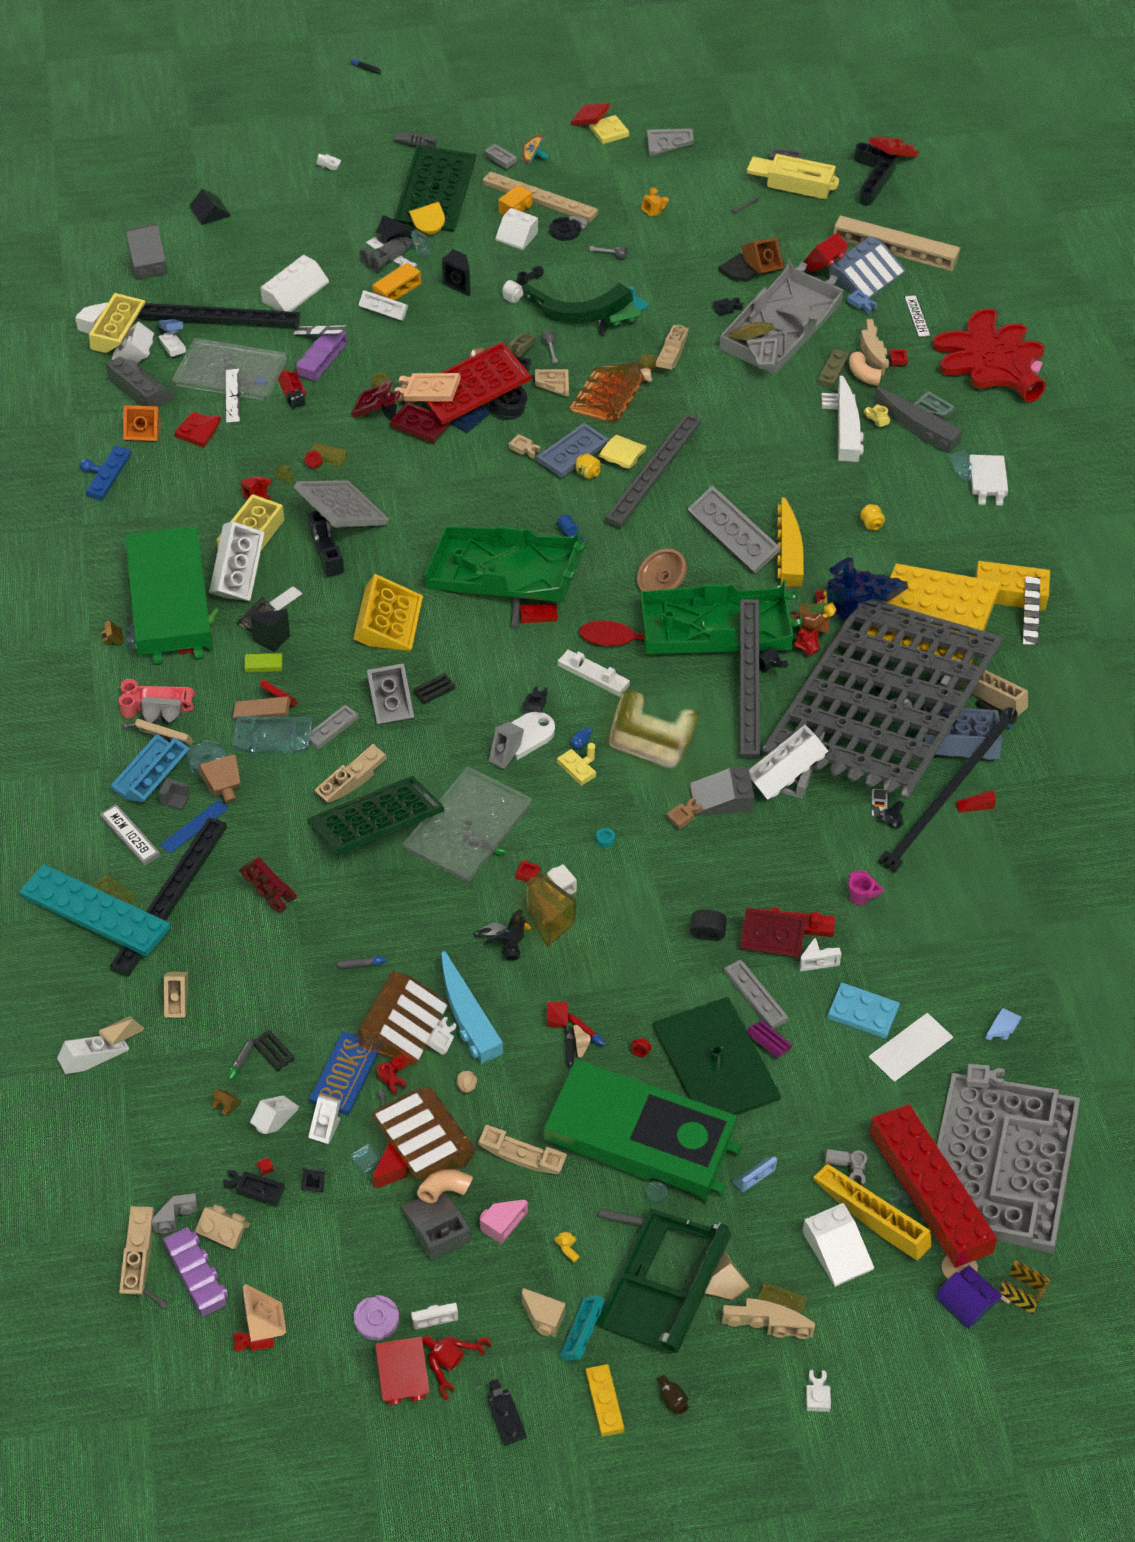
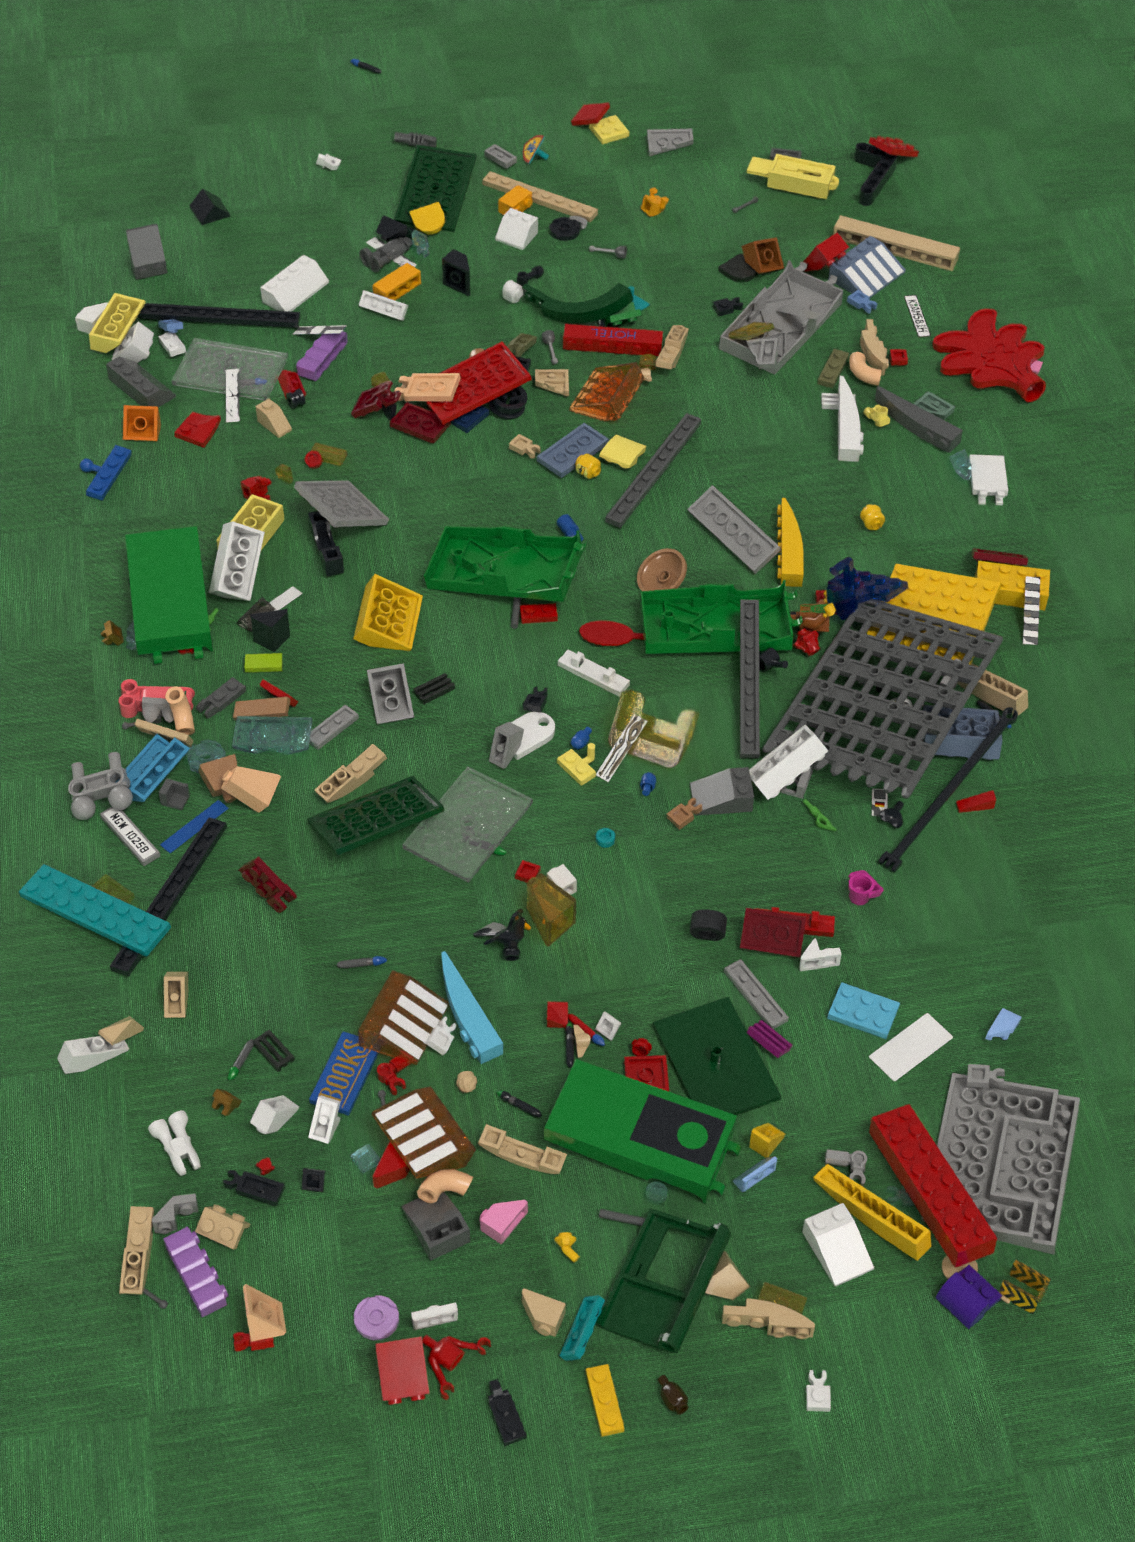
(99, 786): none -> light grey piece
(179, 1147): none -> white piece
(181, 710): none -> light nougat cylinder
(221, 697): none -> dark grey hinge
(251, 786): none -> light nougat slope
(272, 418): none -> tan slope
(505, 1096): none -> black piece
(608, 1026): none -> white slope
(612, 340): none -> red brick
(621, 748): none -> sticker
(647, 783): none -> blue cylinder
(648, 1070): none -> red tile
(765, 1139): none -> yellow slope
(819, 817): none -> bright green hand
(999, 557): none -> dark red plate

